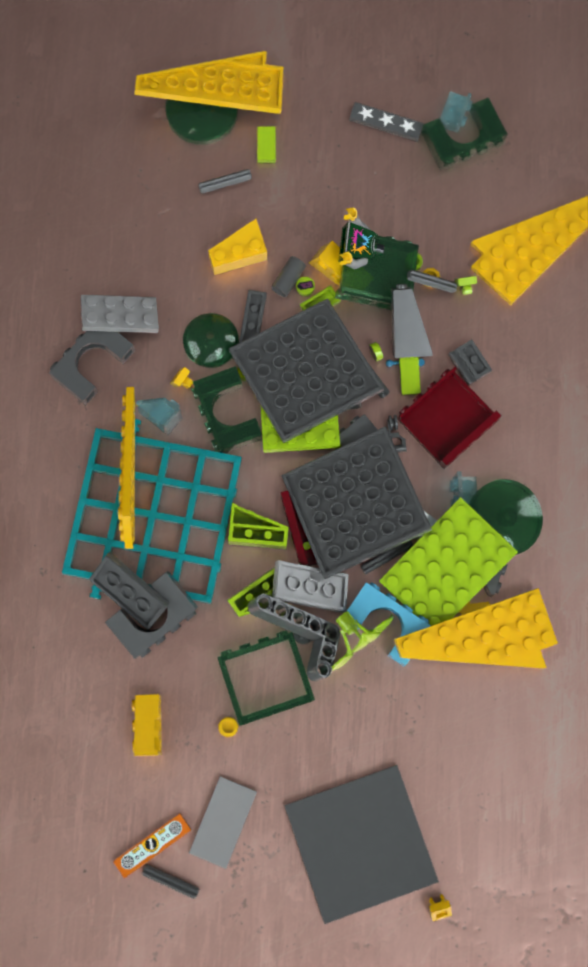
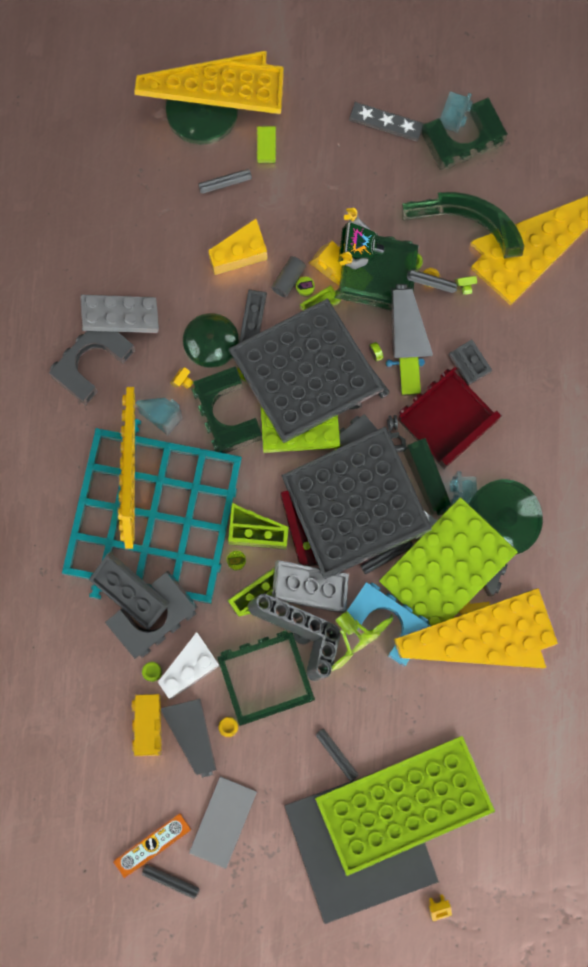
(152, 671): none -> lime tile
(188, 668): none -> white wedge
(191, 732): none -> dark grey slope
(236, 560): none -> clear neon green tile
(337, 755): none -> dark grey axle
(404, 805): none -> lime plate
(427, 476): none -> clear green slope
(472, 208): none -> clear green arch

